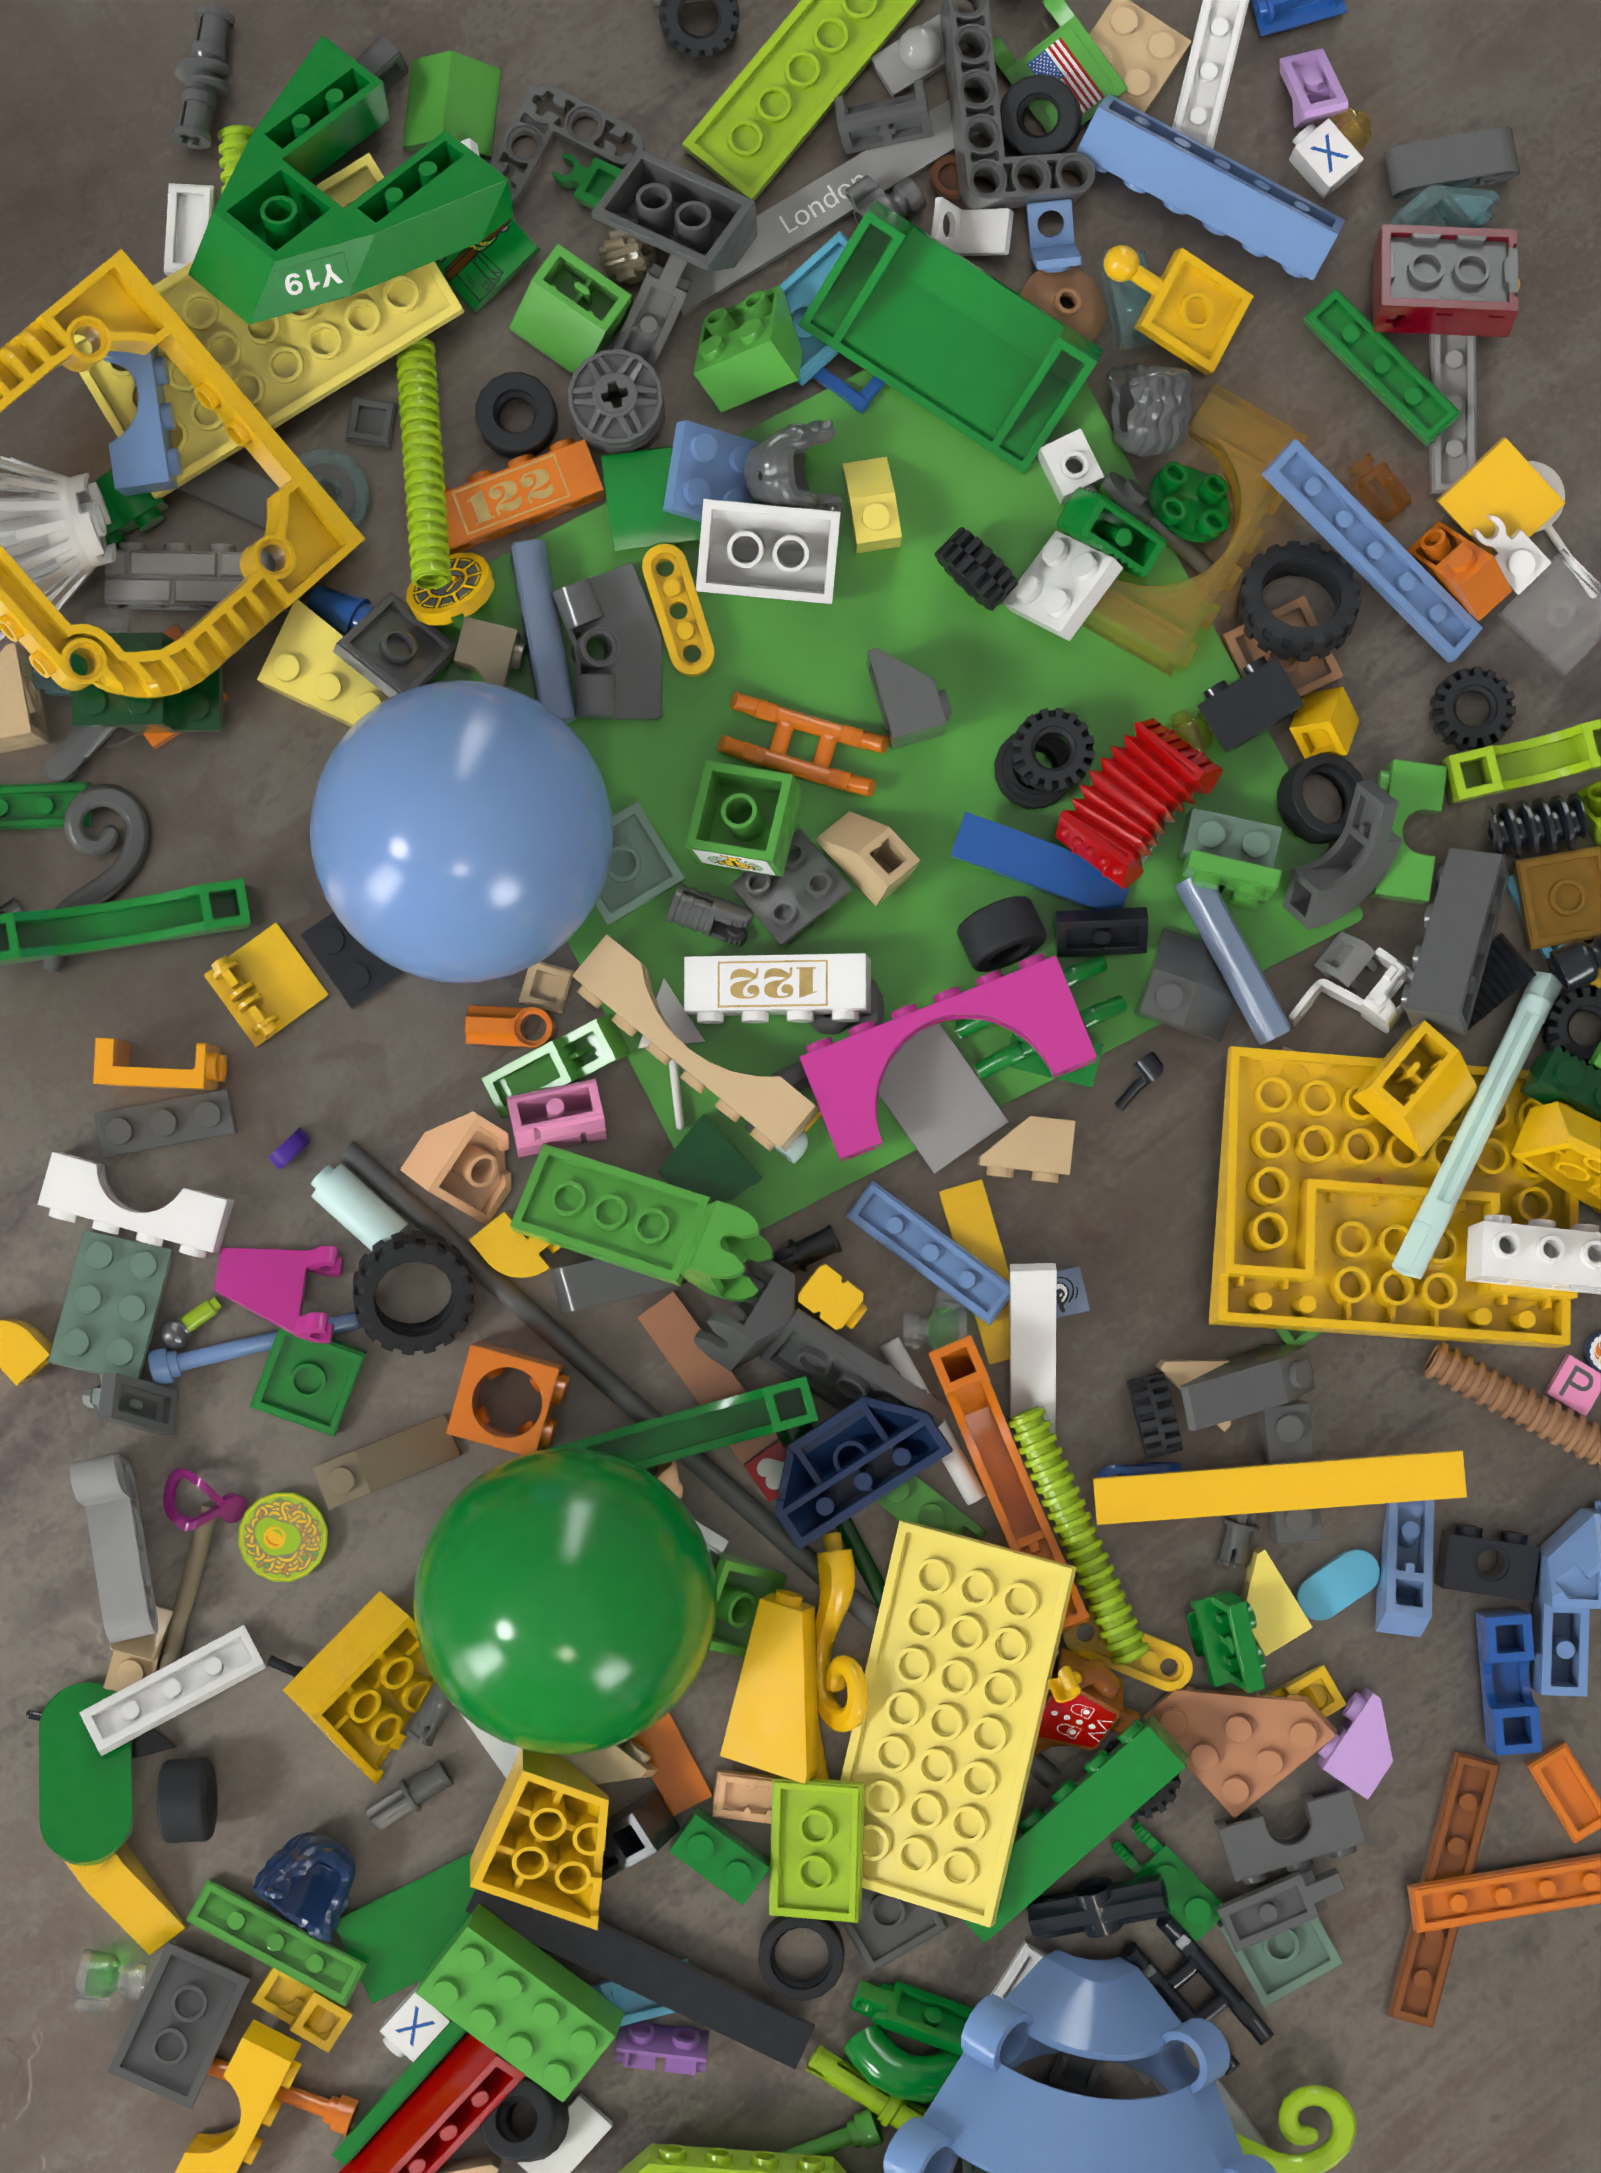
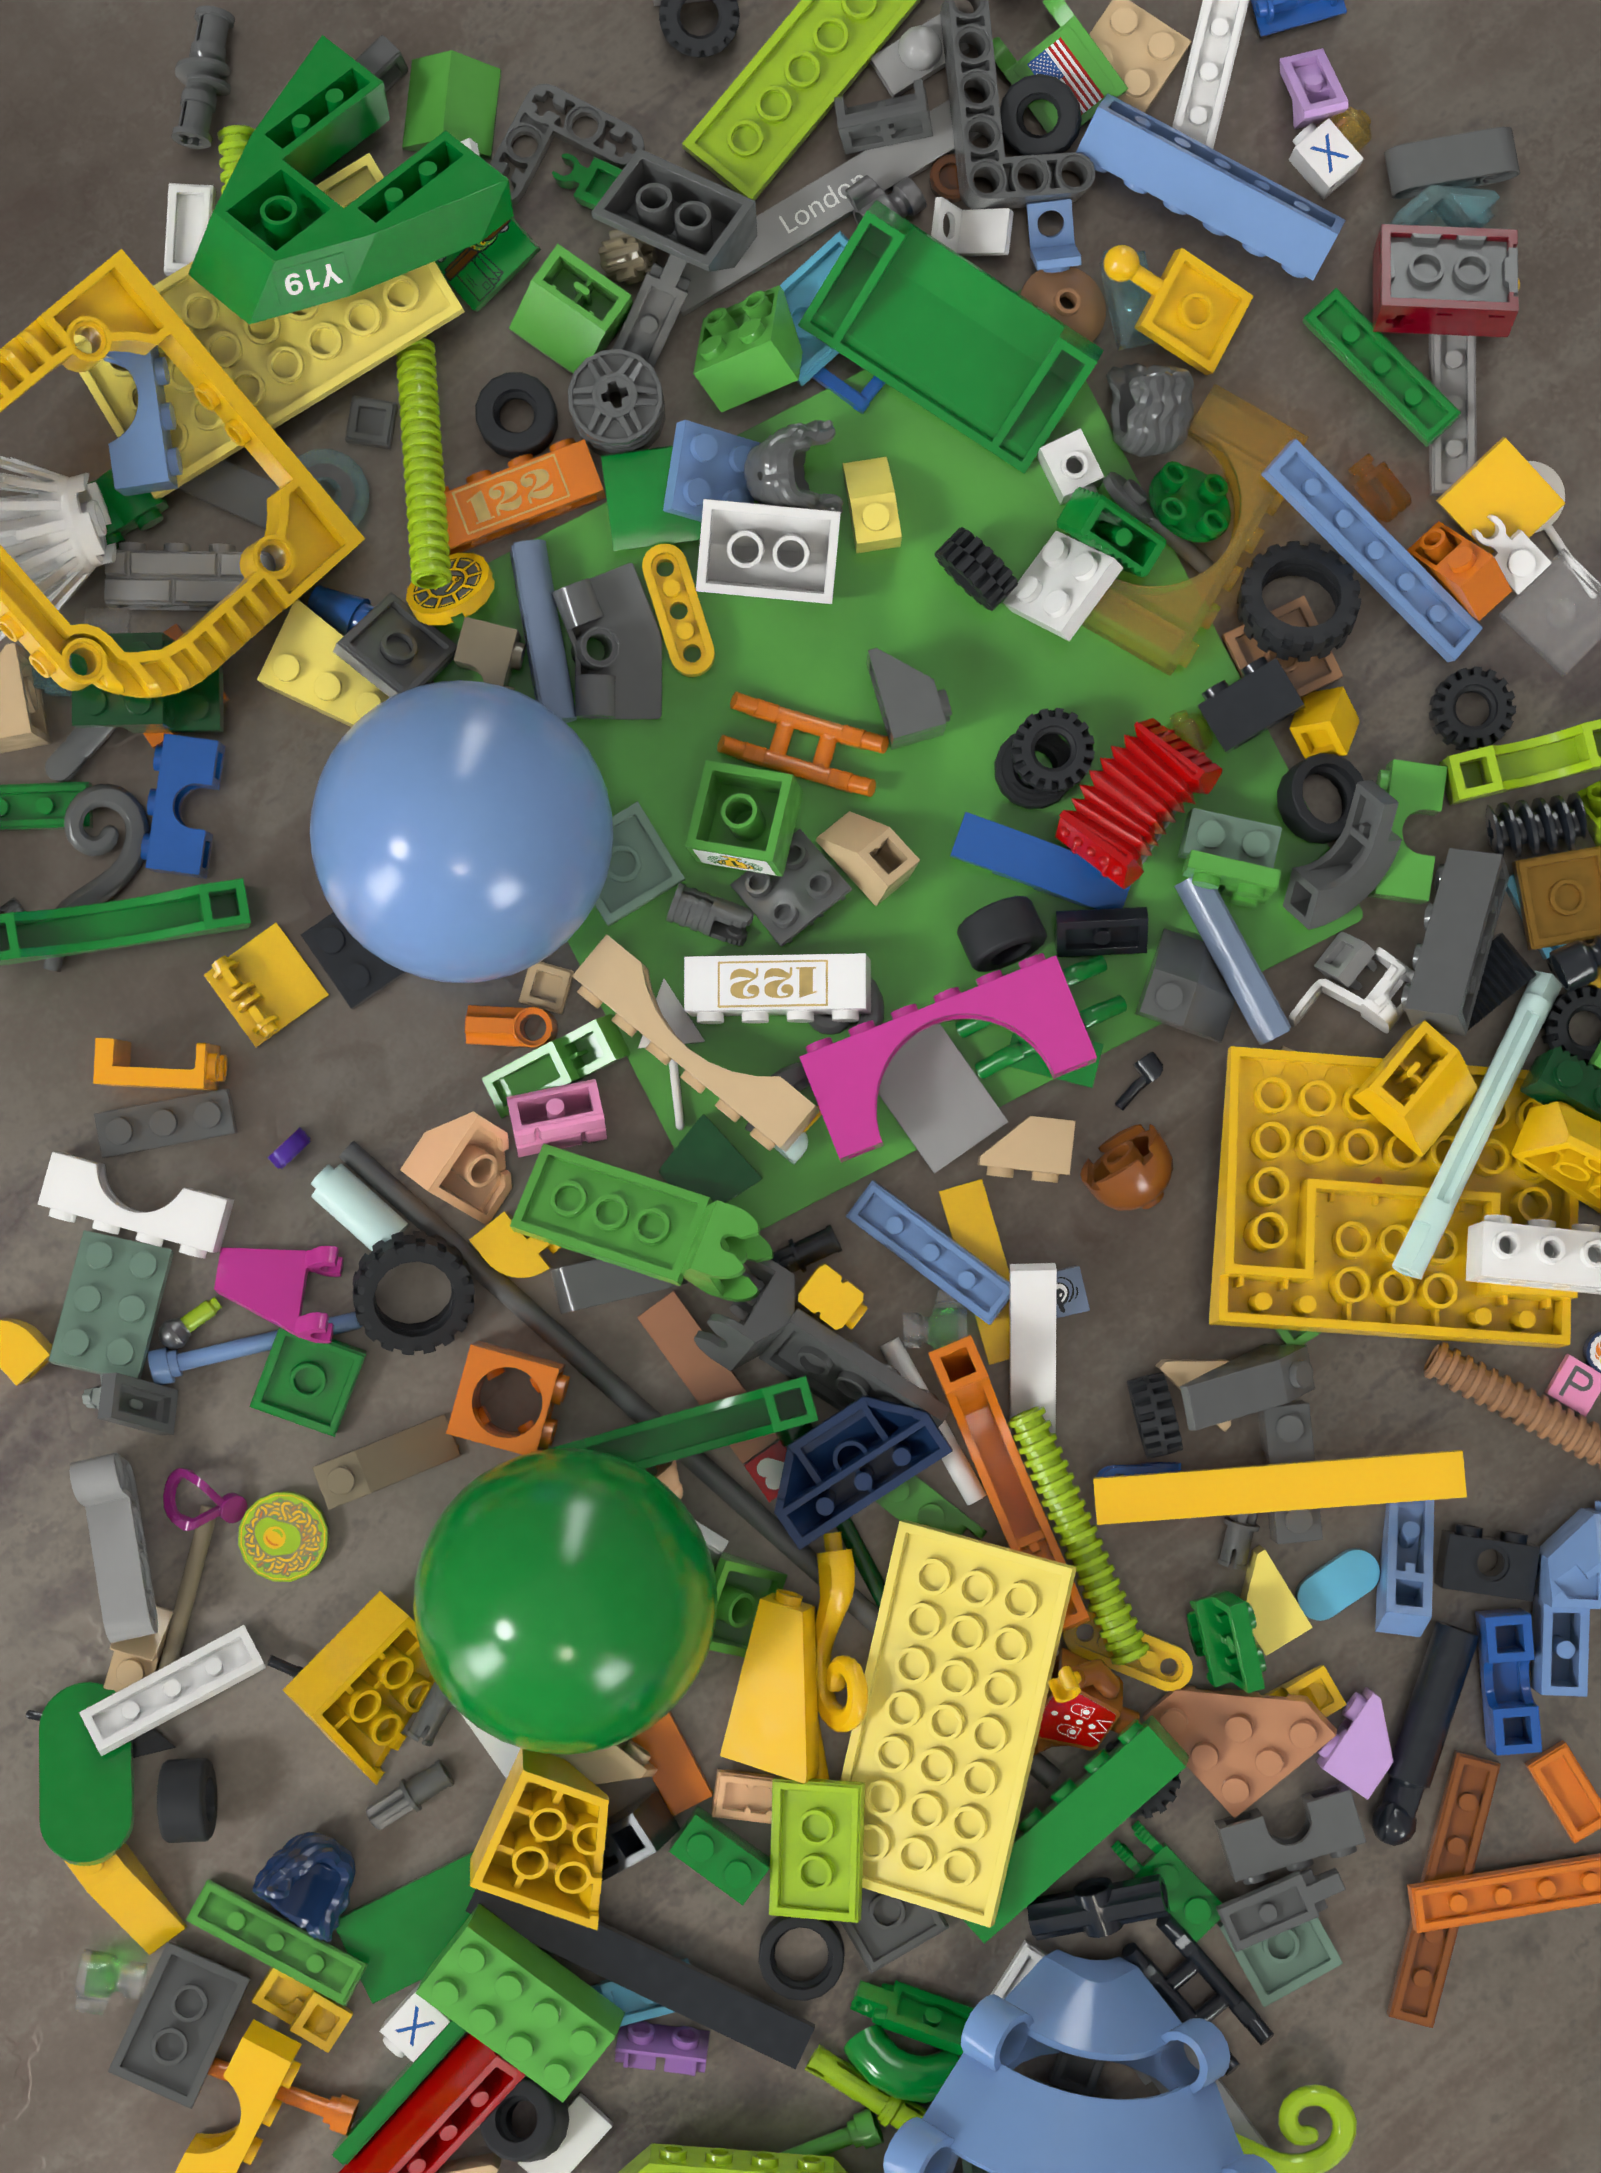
(183, 767): none -> blue arch
(1131, 1170): none -> dark orange cylinder
(1424, 1731): none -> black piece

